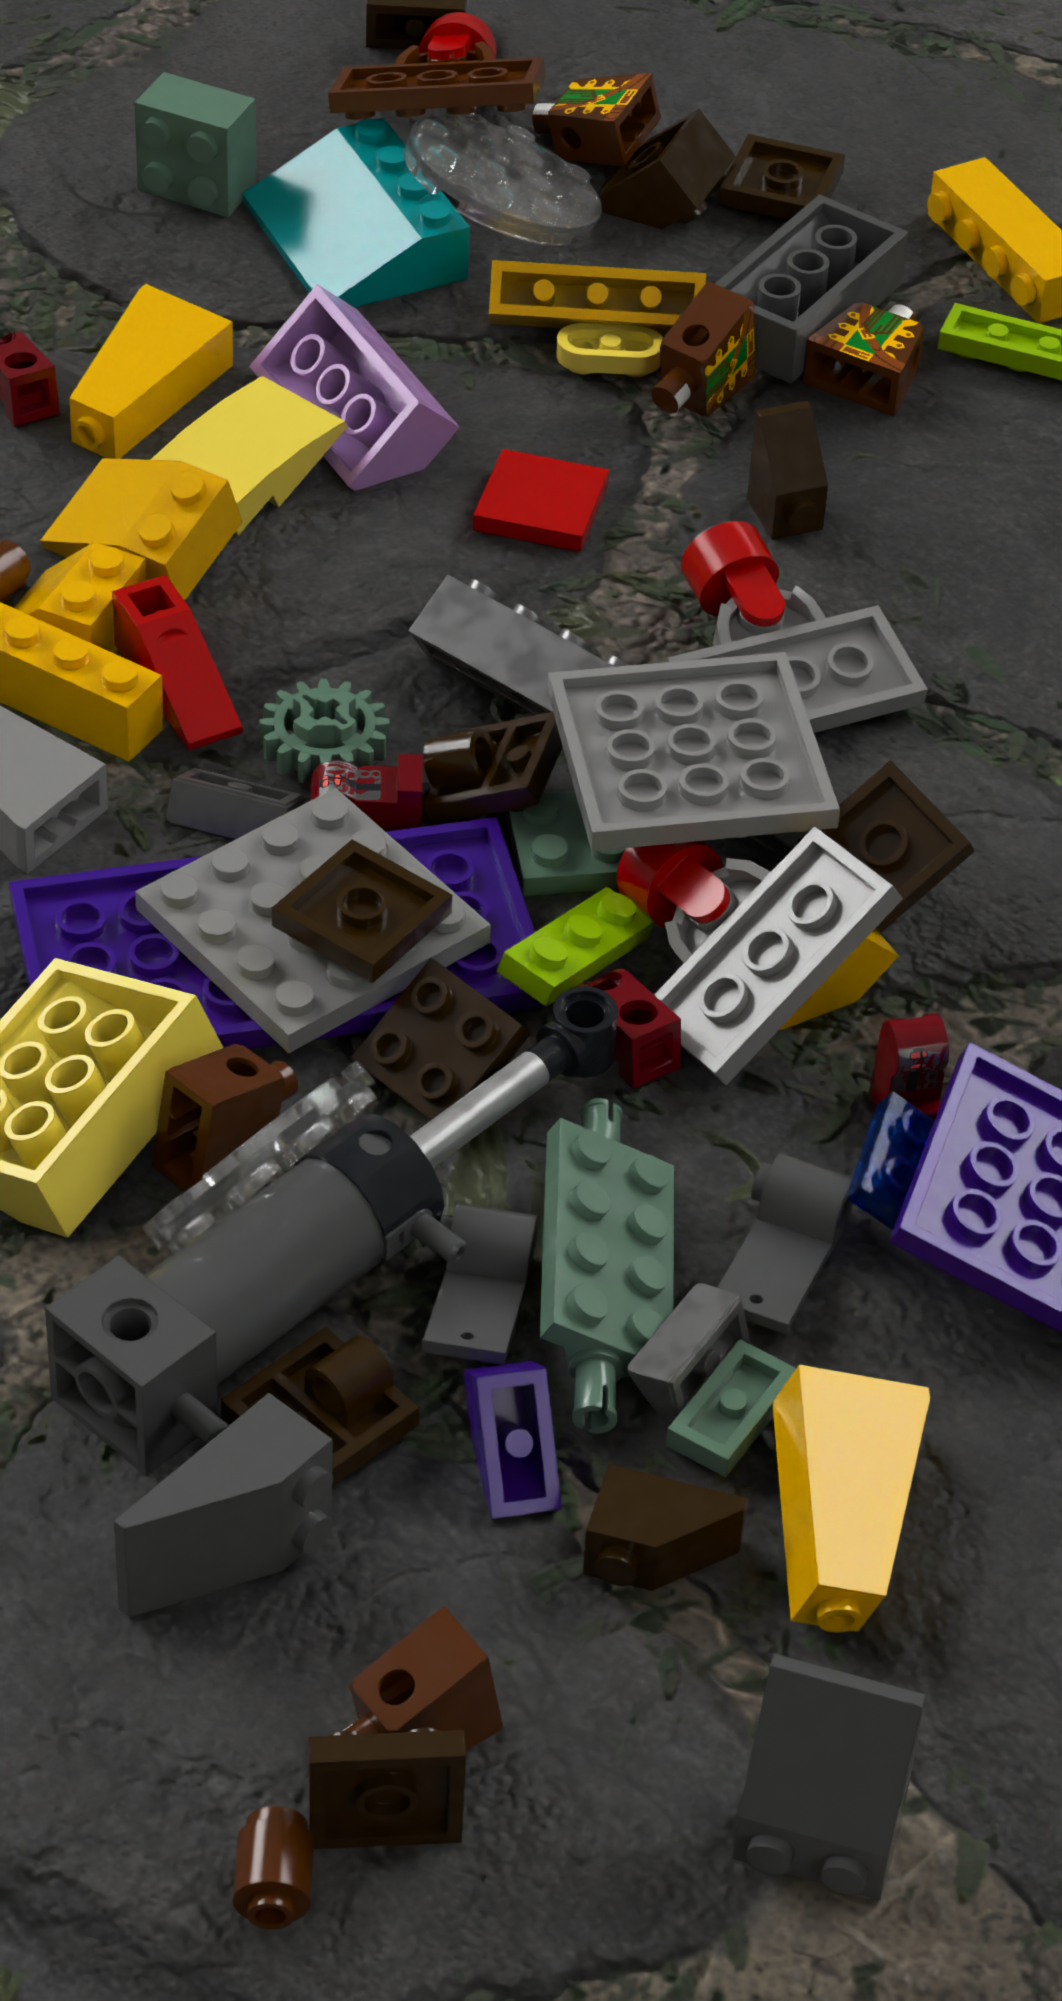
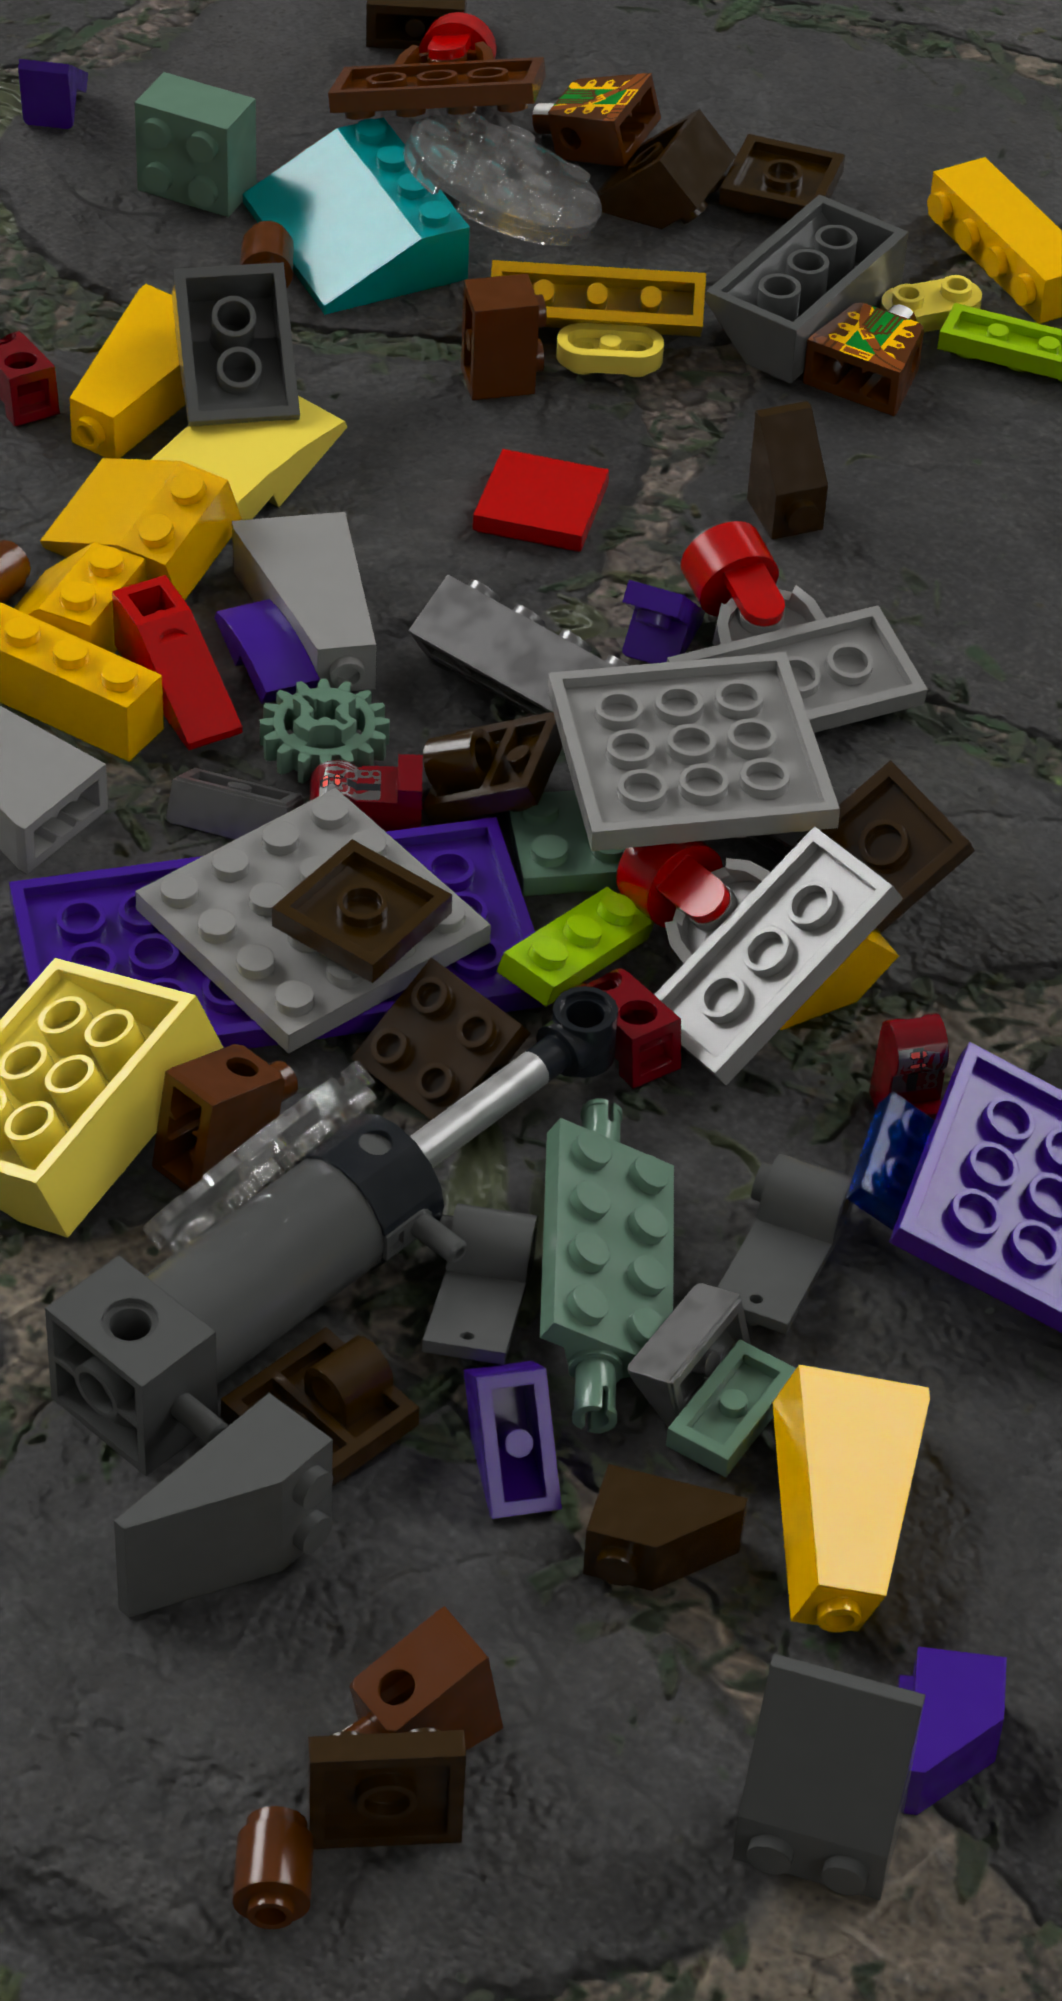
(50, 92): none -> dark purple slope
(235, 344): none -> dark grey slope
(268, 244): none -> reddish brown brick
(268, 648): none -> dark purple slope
(315, 581): none -> light grey slope
(350, 371): lavender slope -> none
(501, 336): none -> reddish brown brick
(660, 623): none -> dark purple slope
(707, 352): reddish brown torso -> none
(933, 299): none -> light yellow plate
(958, 1720): none -> dark purple slope

